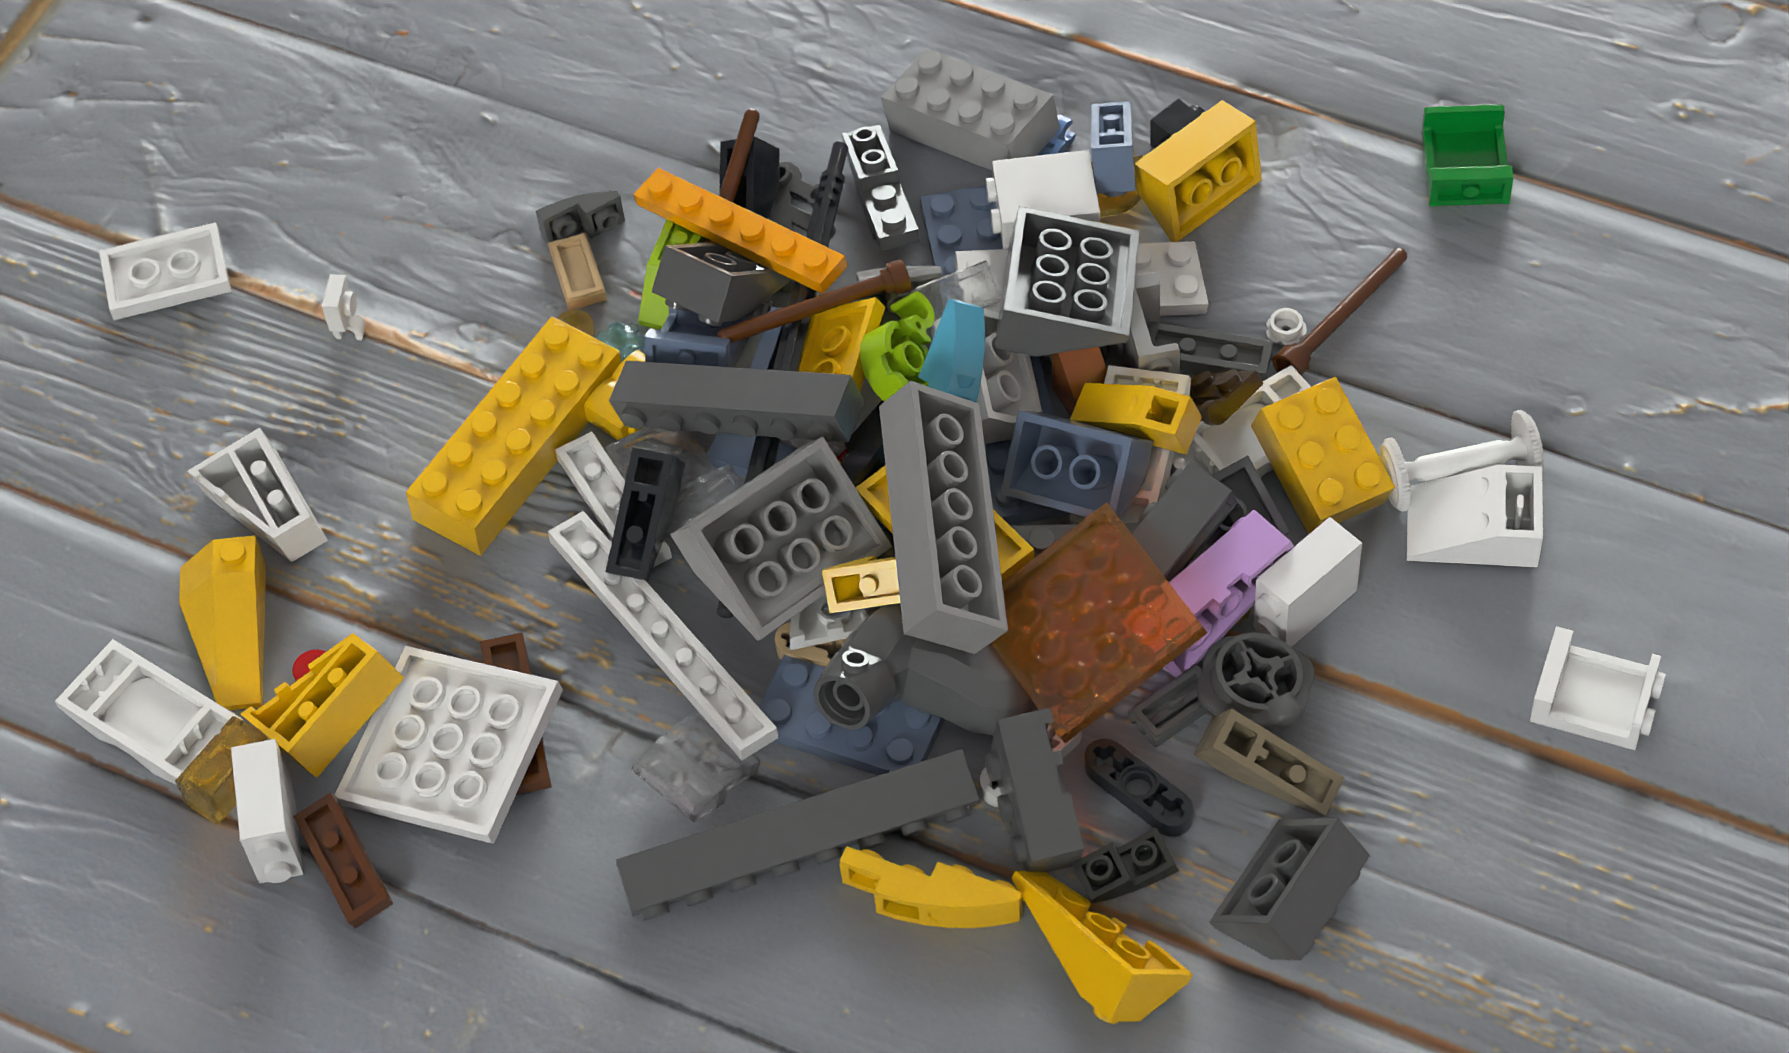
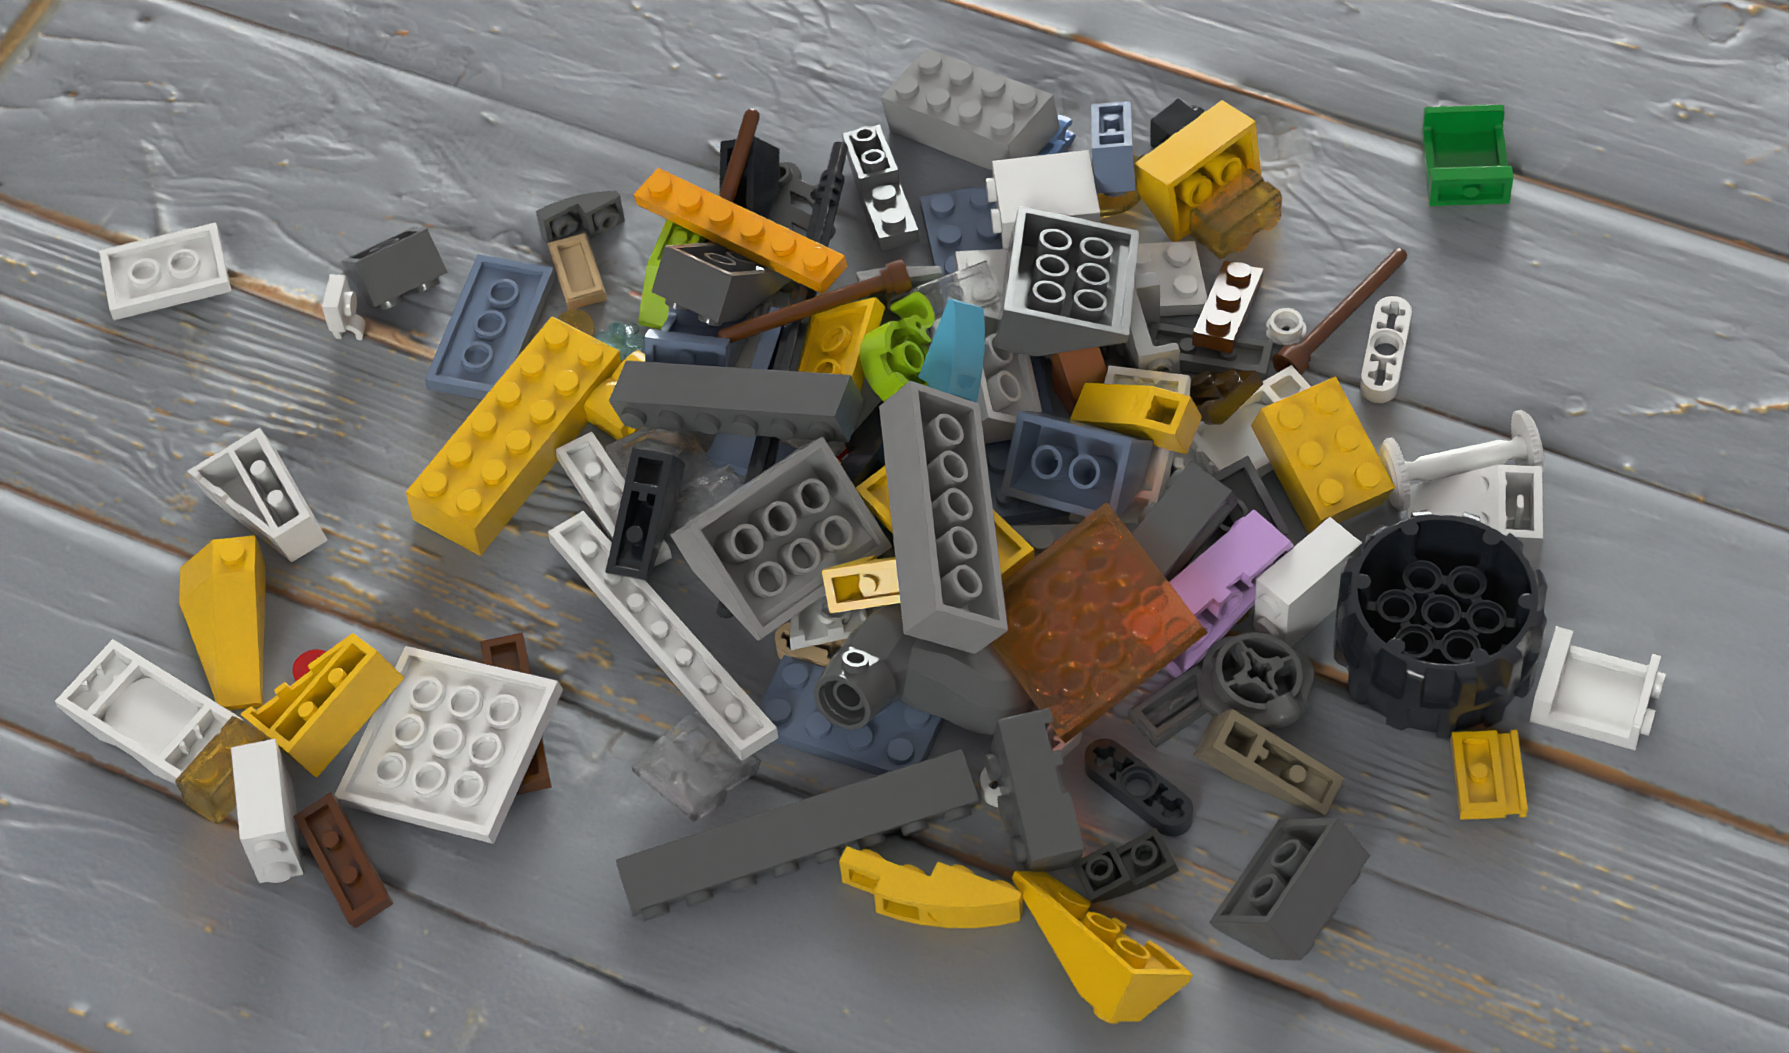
(396, 267): none -> dark grey slope
(489, 325): none -> sand blue plate
(1227, 306): none -> plate
(1236, 214): none -> clear yellow brick
(1392, 363): none -> white beam
(1445, 558): none -> black wheel
(1488, 774): none -> yellow plate

